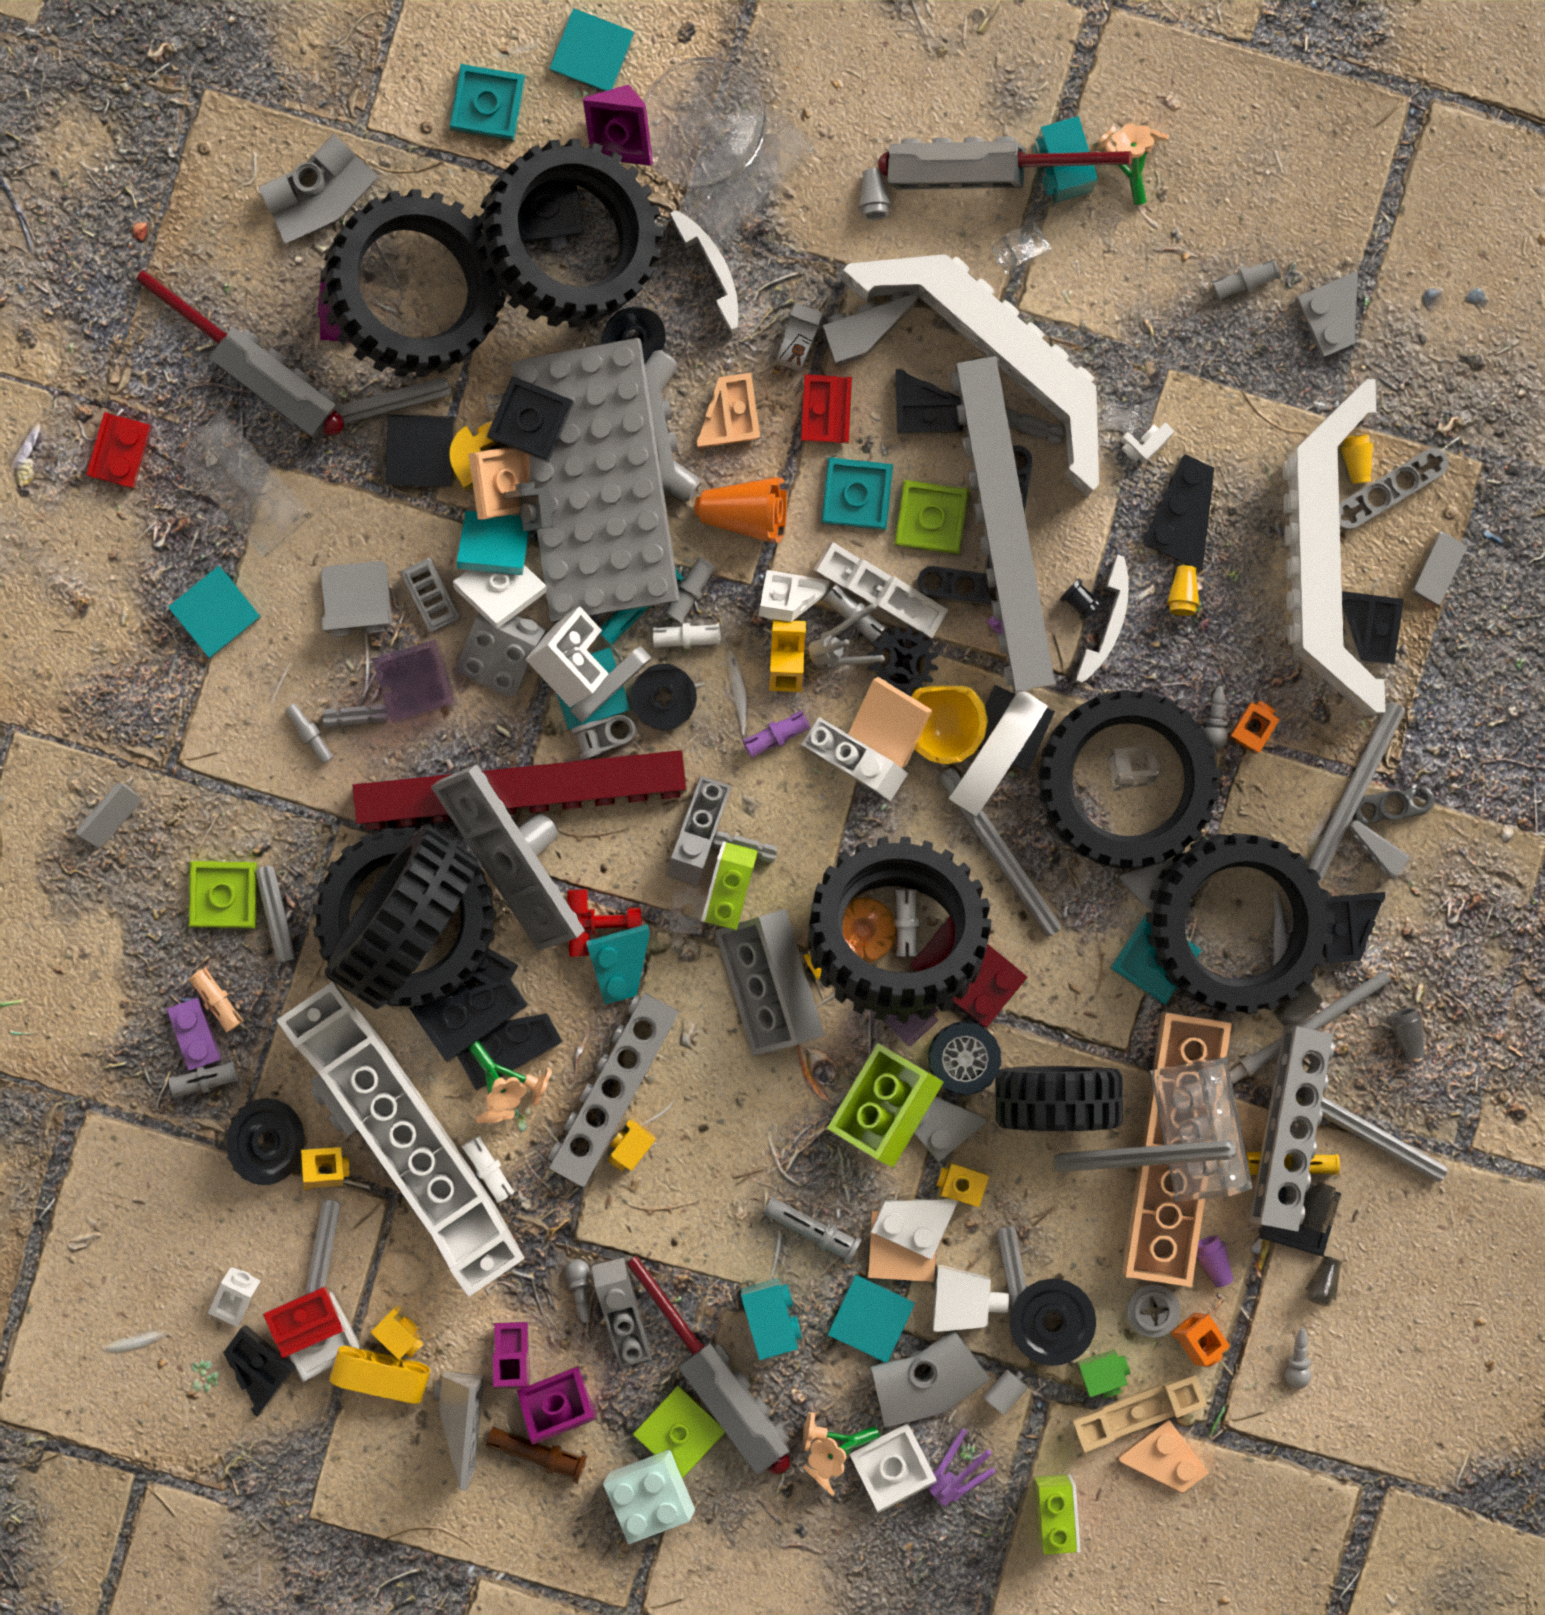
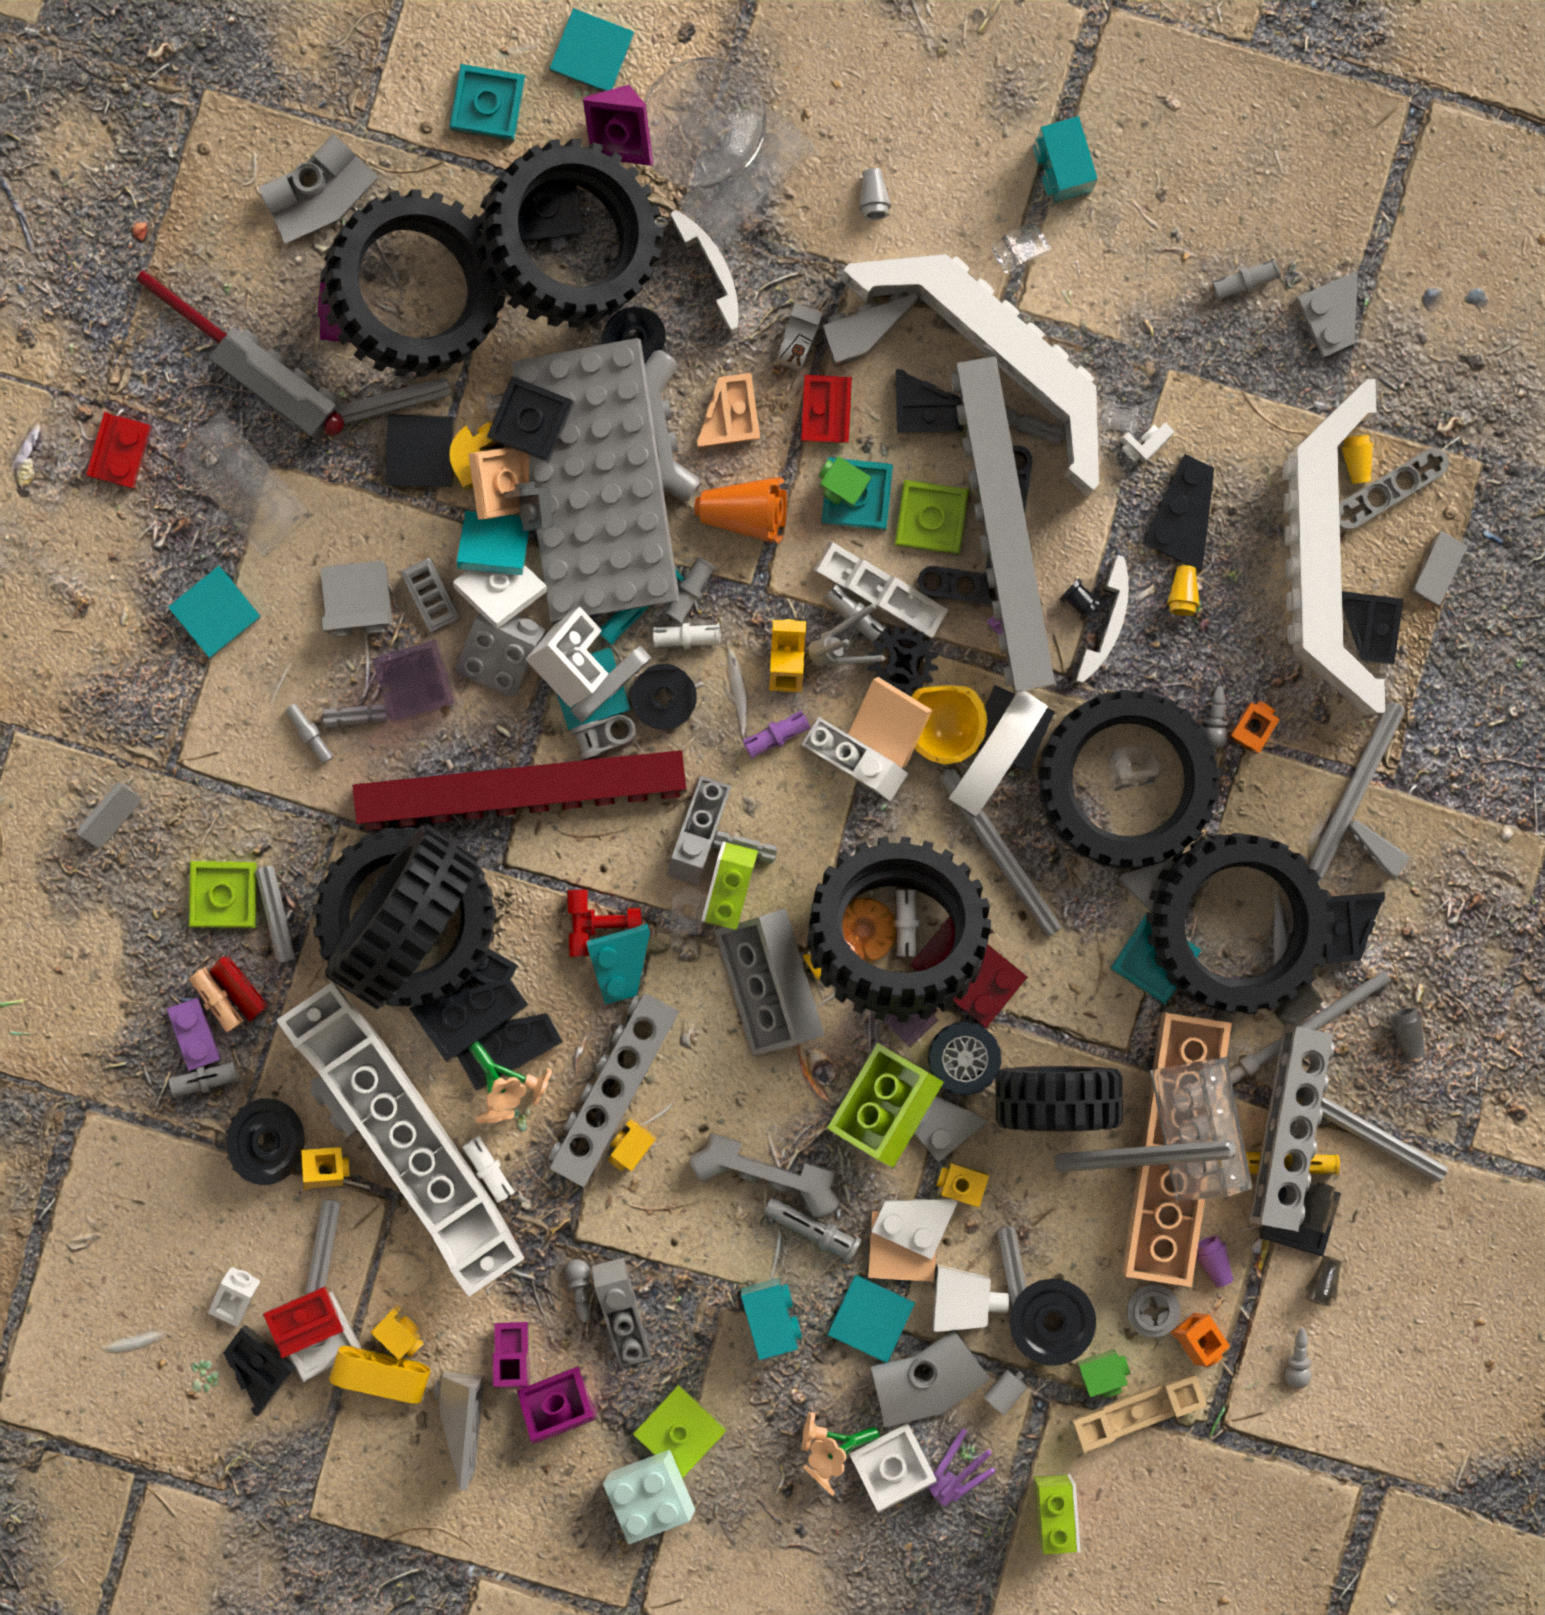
(238, 988): none -> red slope
(510, 855): light grey plate -> none
(552, 1459): reddish brown pin -> none
(723, 1389): piece -> none
(789, 595): white wing -> none
(813, 1182): none -> light grey plate
(843, 482): none -> bright green brick
(975, 163): piece -> none
(1138, 141): light nougat plant -> none
(1165, 1458): light nougat wing -> none
(1409, 808): dark grey piece -> none

